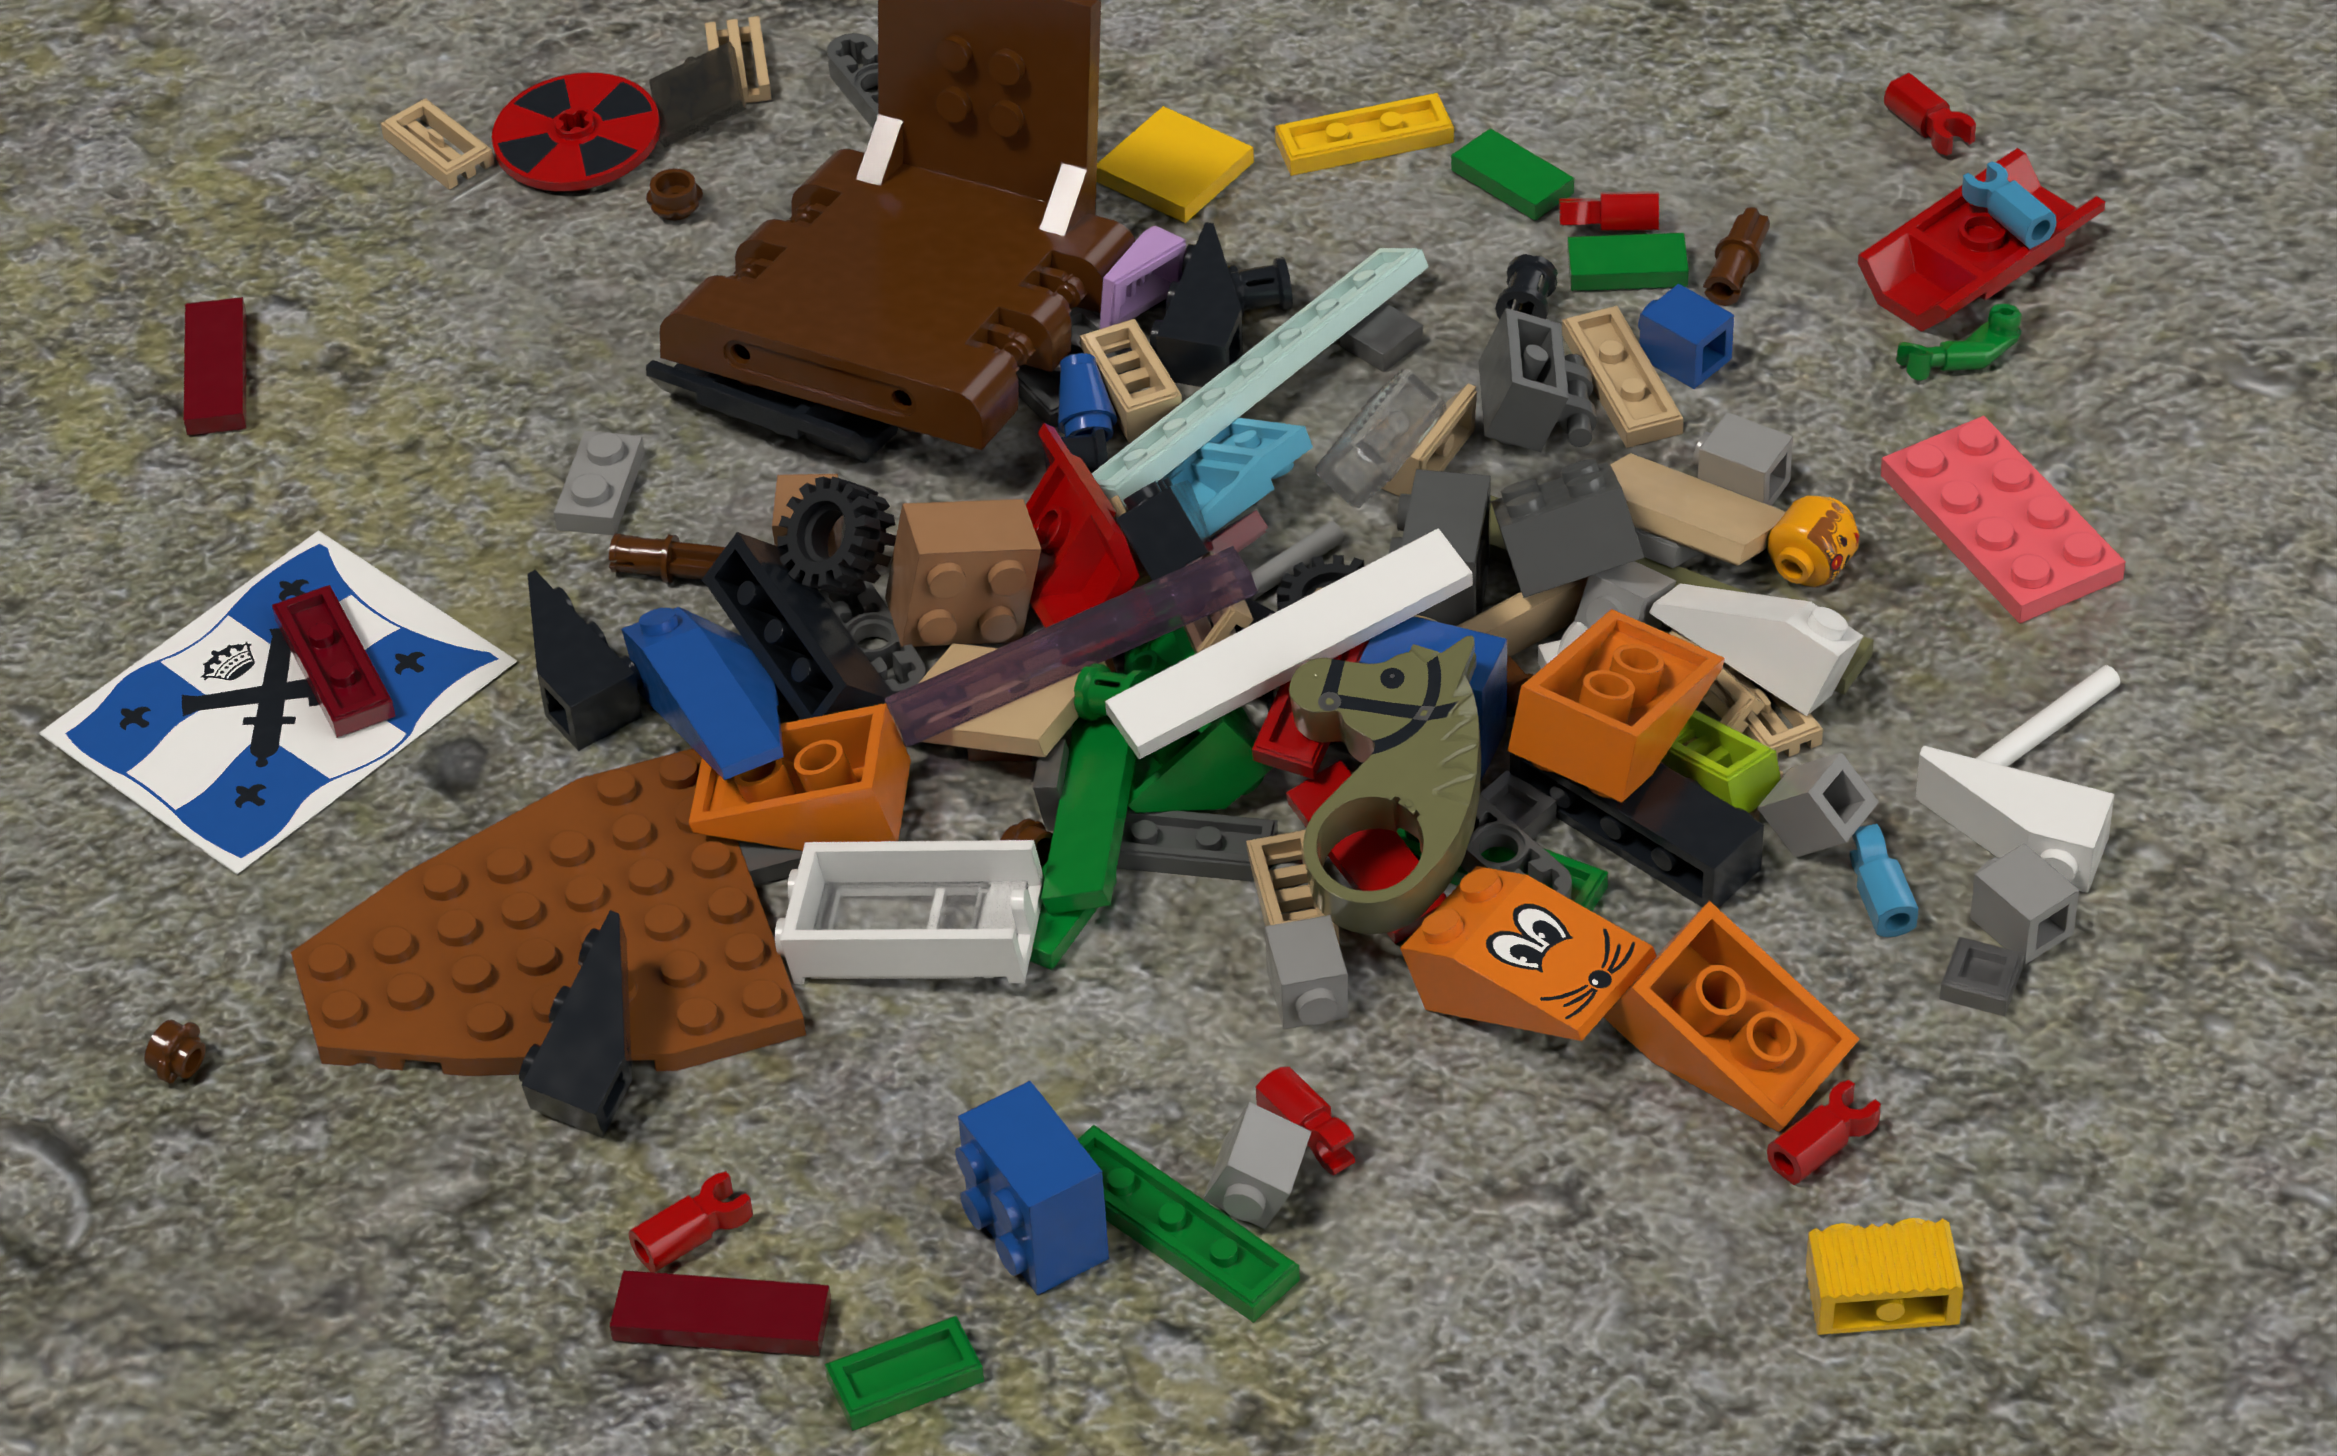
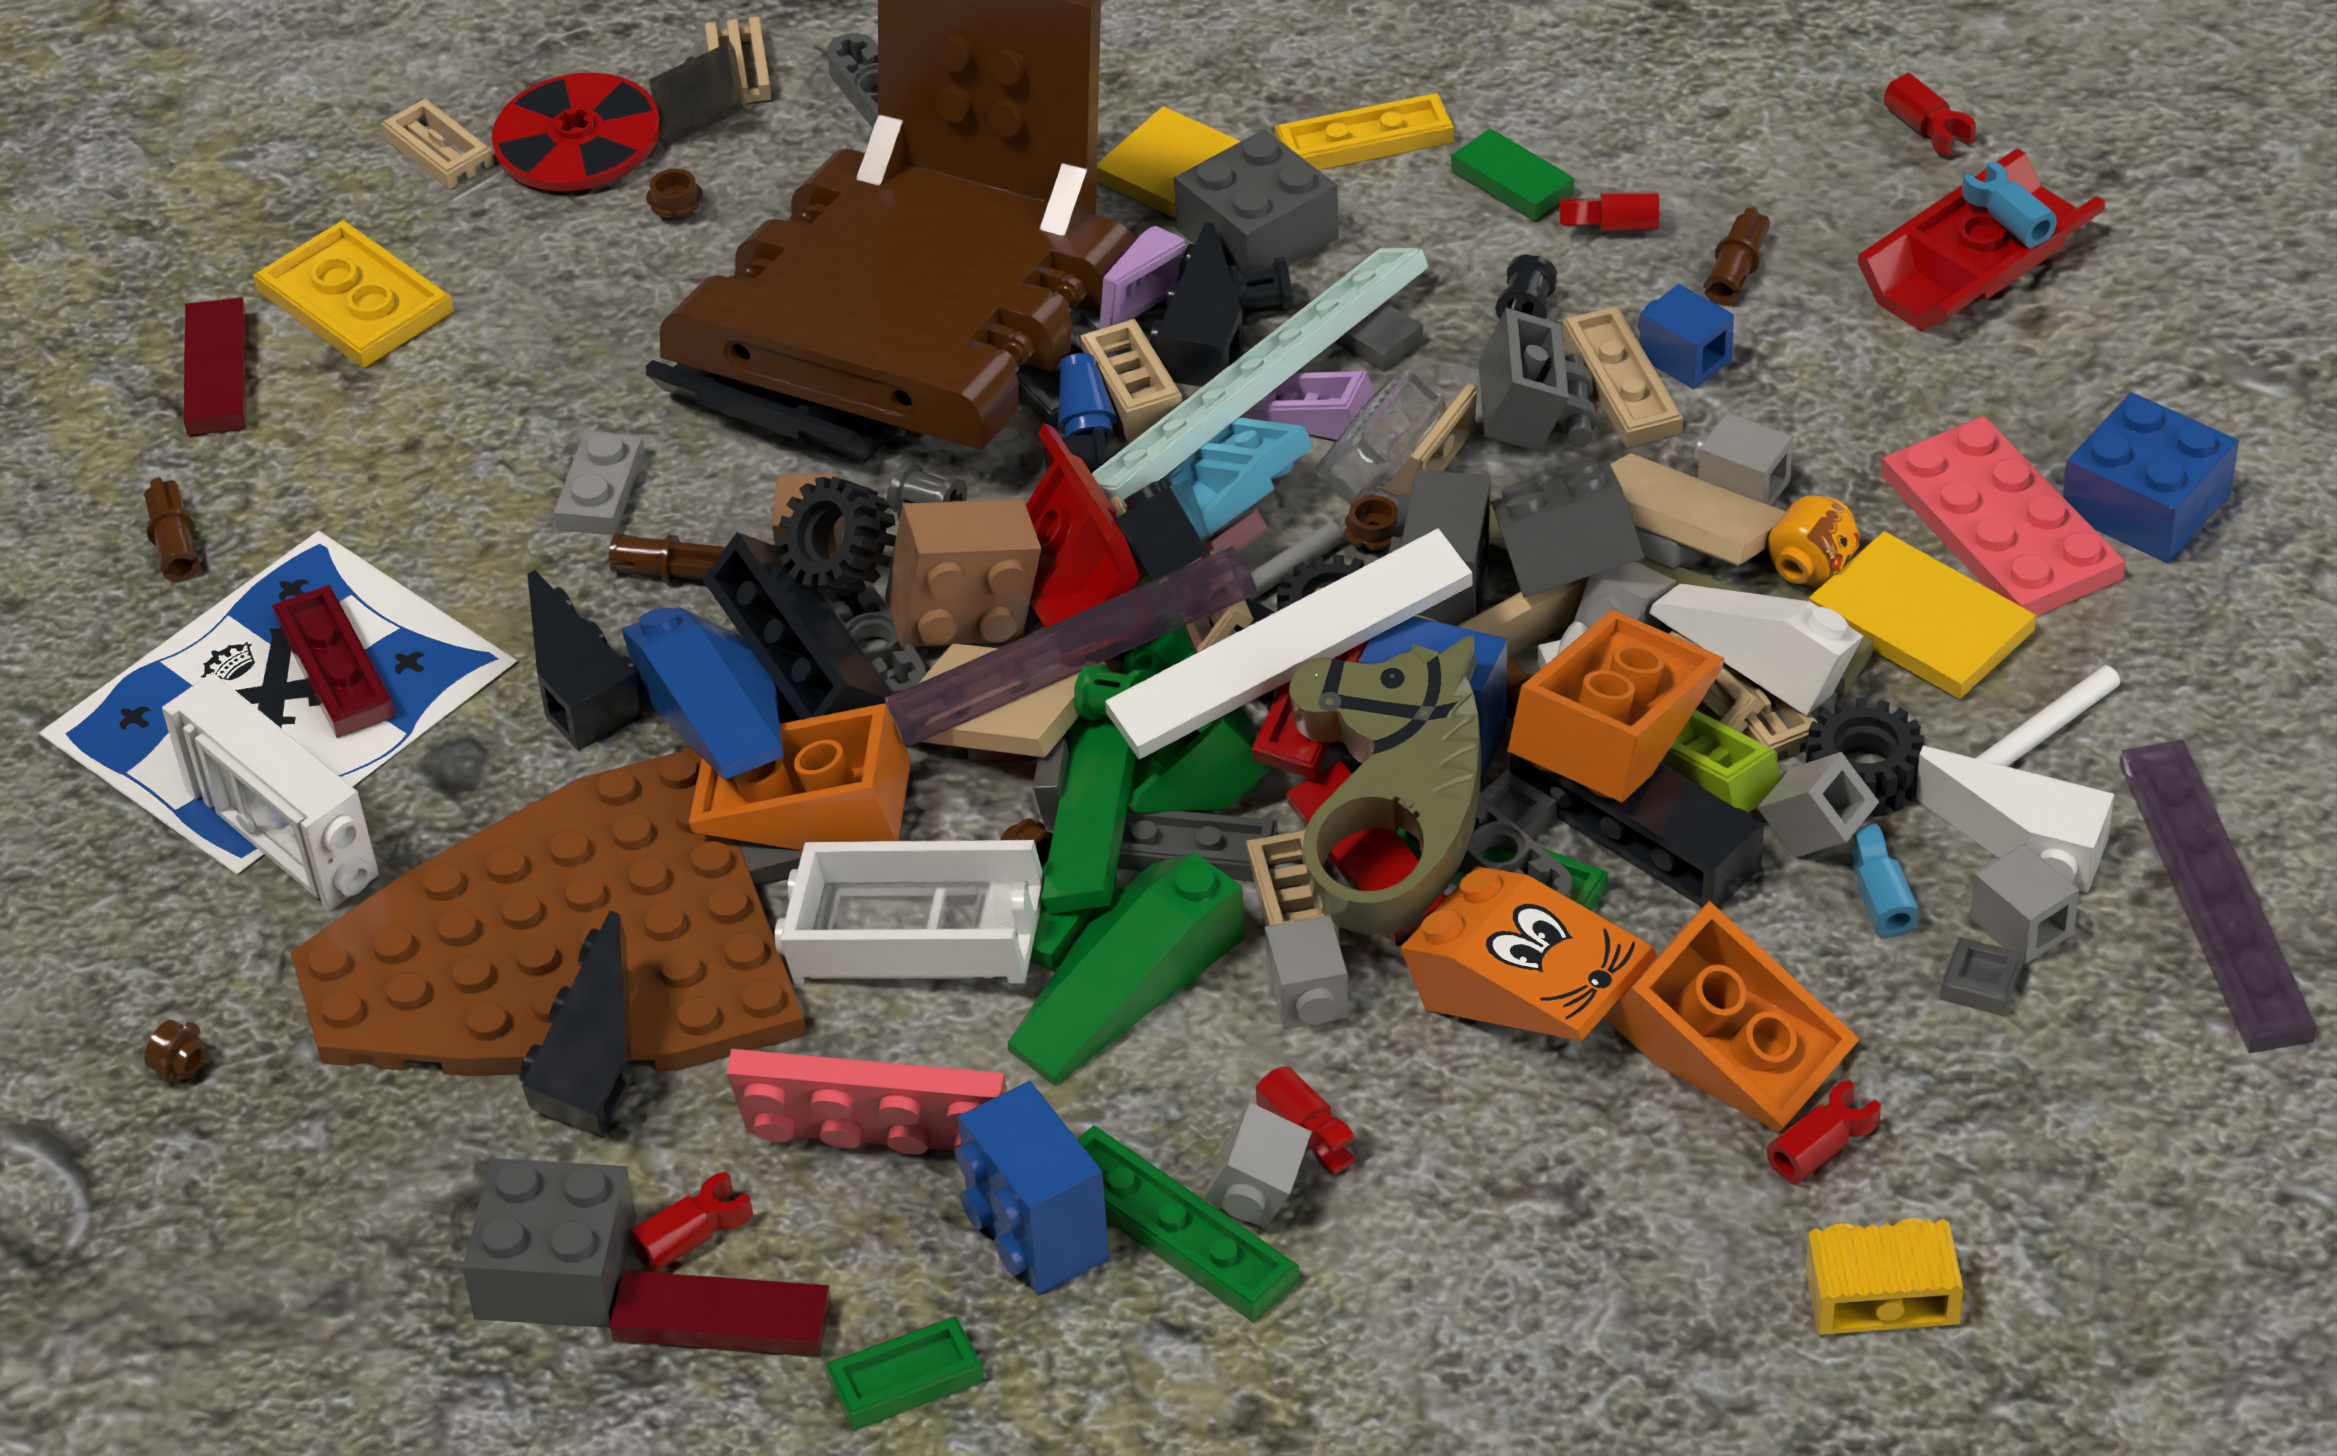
(171, 530): none -> reddish brown axle
(271, 790): none -> white door
(353, 293): none -> yellow tile
(549, 1242): none -> dark grey brick
(856, 1100): none -> coral plate
(915, 486): none -> dark grey bush
(1130, 960): none -> green wedge
(1260, 202): none -> dark grey brick
(1316, 400): none -> lavender slope
(1372, 523): none -> reddish brown plate
(1627, 261): green tile -> none
(1876, 733): none -> black tyre
(1925, 614): none -> yellow tile
(1975, 352): green arm -> none
(2150, 476): none -> blue brick
(2217, 897): none -> clear purple tile

